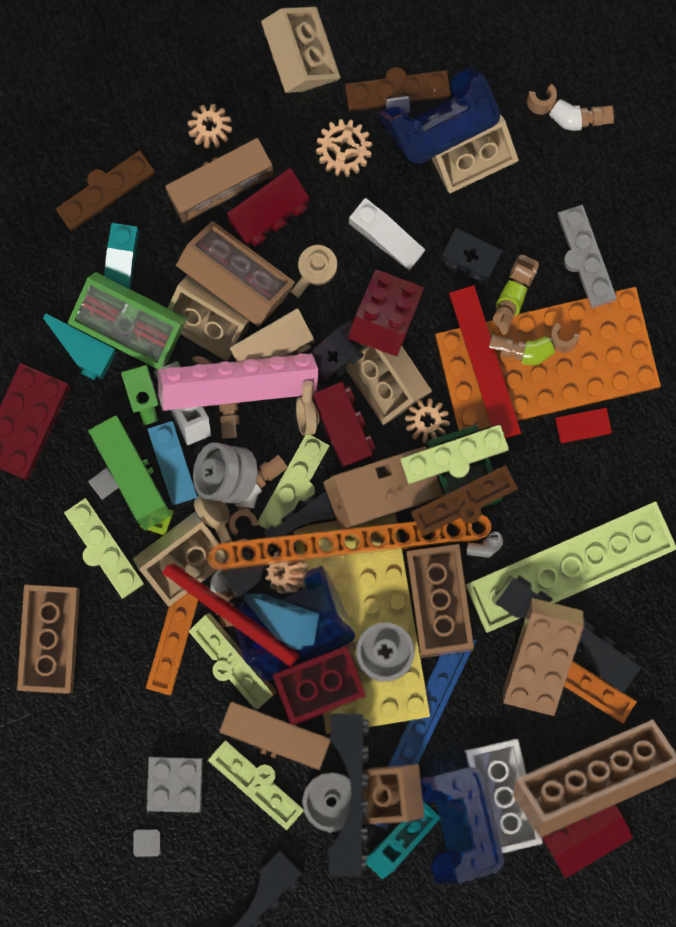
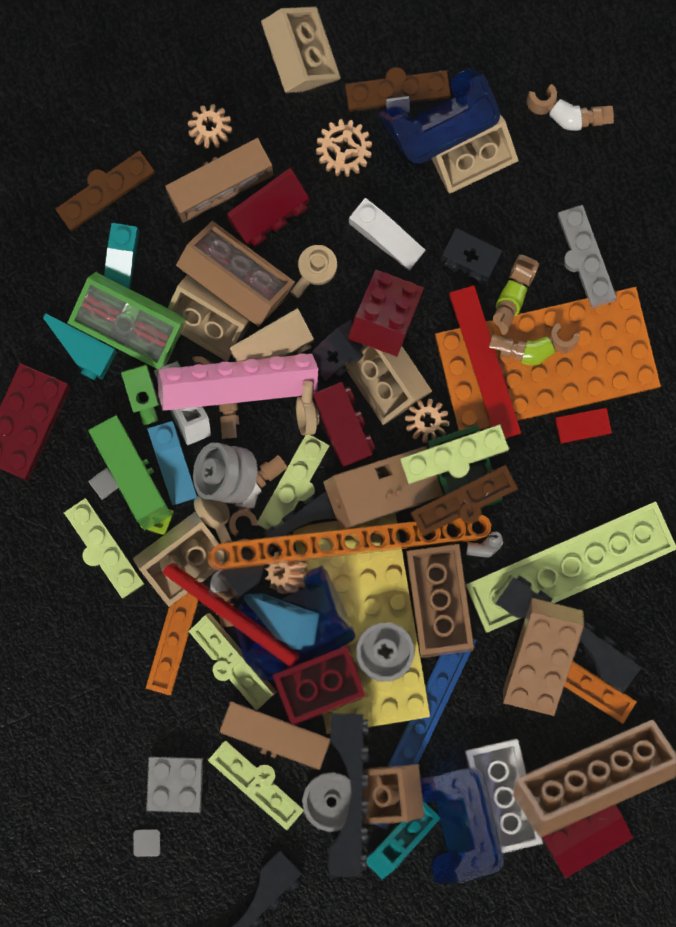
(48, 639): medium nougat brick -> none

